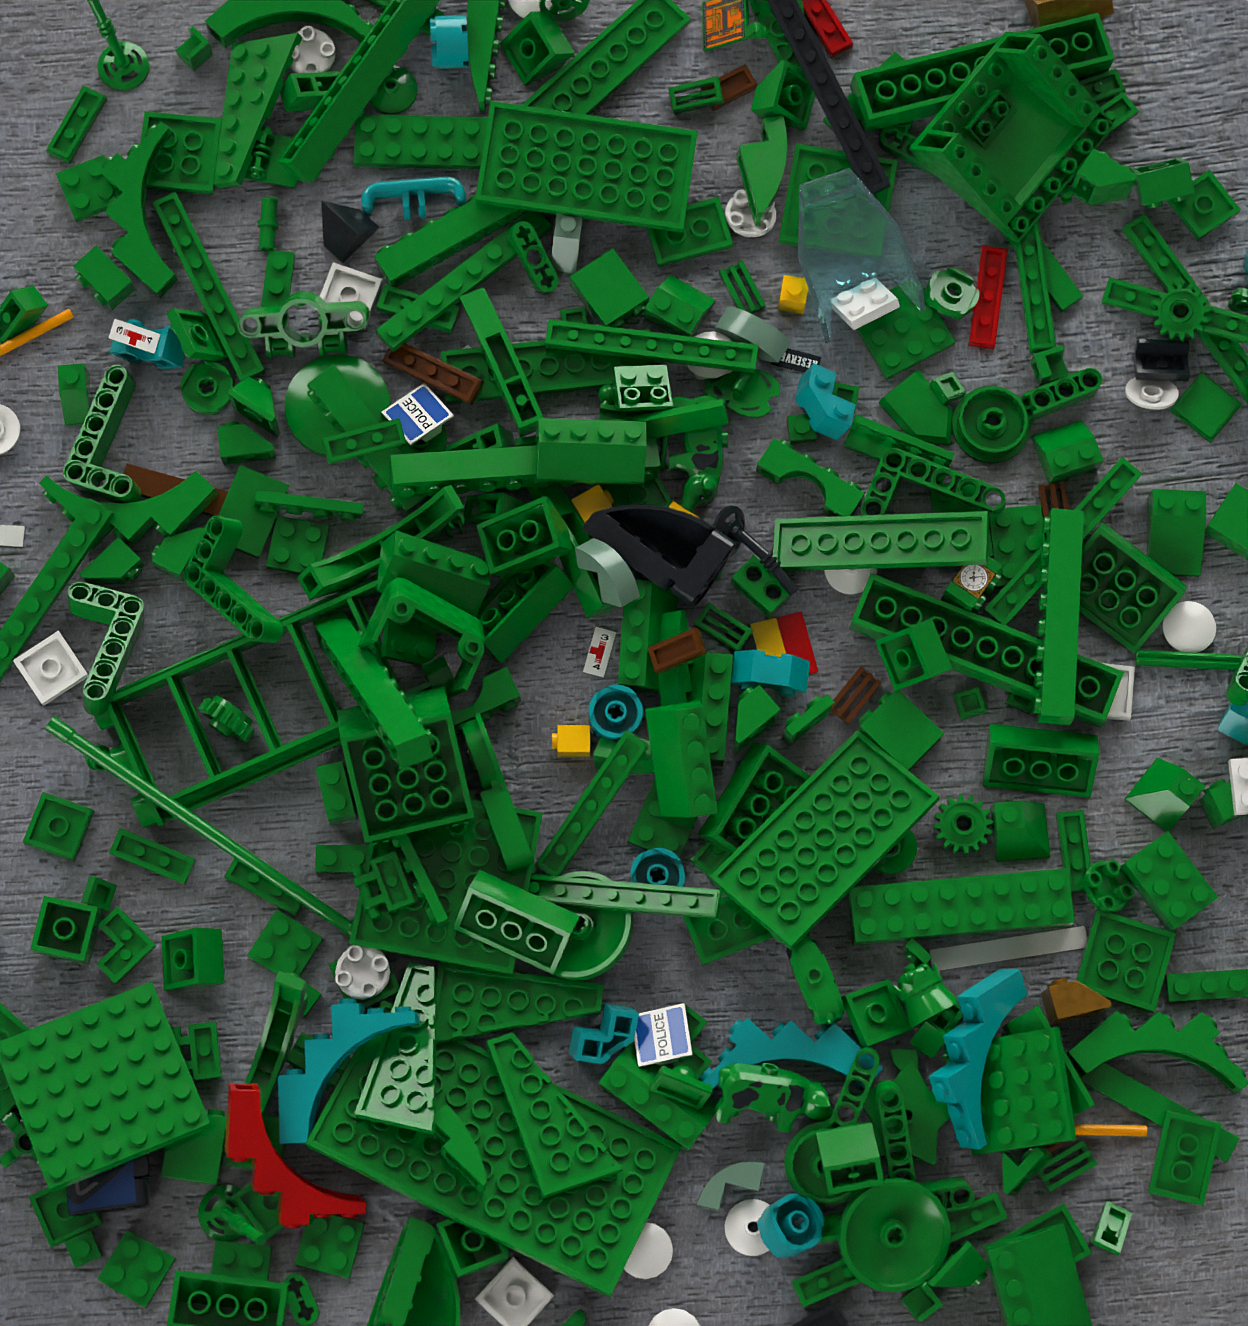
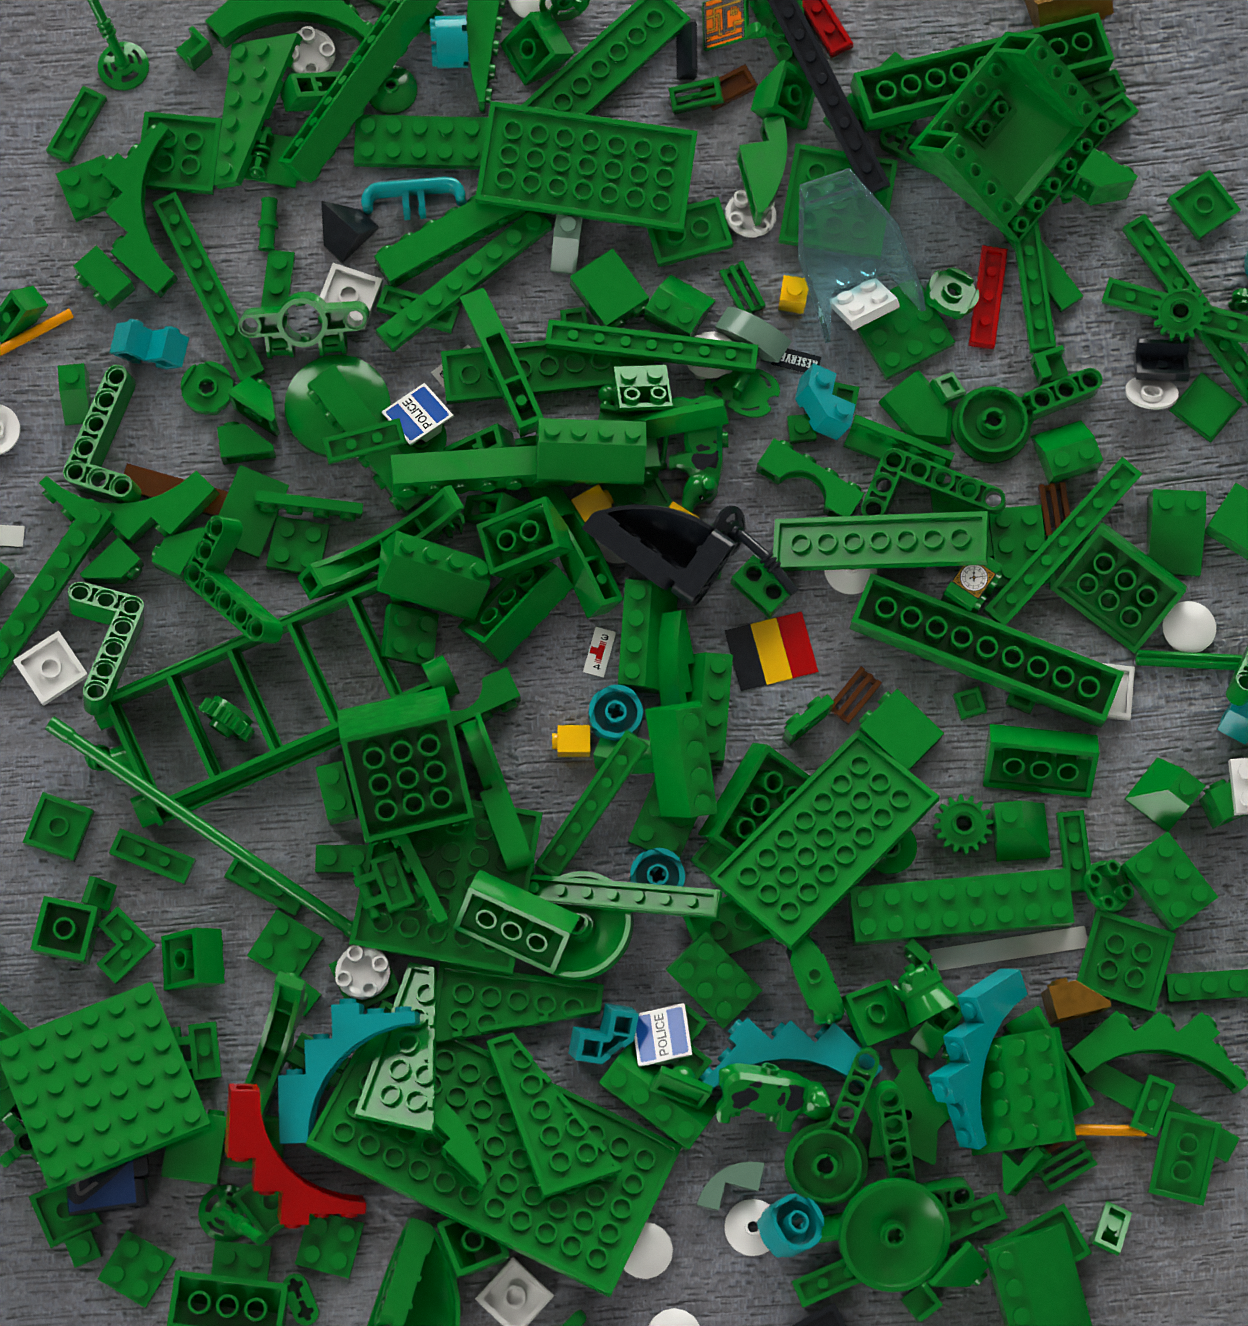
(134, 336): white sticker -> none
(196, 335): green plate -> none
(374, 690): green brick -> none
(405, 599): green windscreen -> none
(434, 372): reddish brown tile -> none
(549, 271): green beam -> none
(614, 576): sand green brick -> none
(677, 650): reddish brown tile -> none
(687, 52): none -> black slope
(704, 616): green tile -> none
(713, 979): none -> green plate
(753, 716): green slope -> none
(783, 674): teal brick -> none
(849, 1158): green slope -> none
(913, 654): green slope -> none
(1060, 617): green brick -> none
(1152, 1105): none -> green plate
(1163, 182): green slope -> none

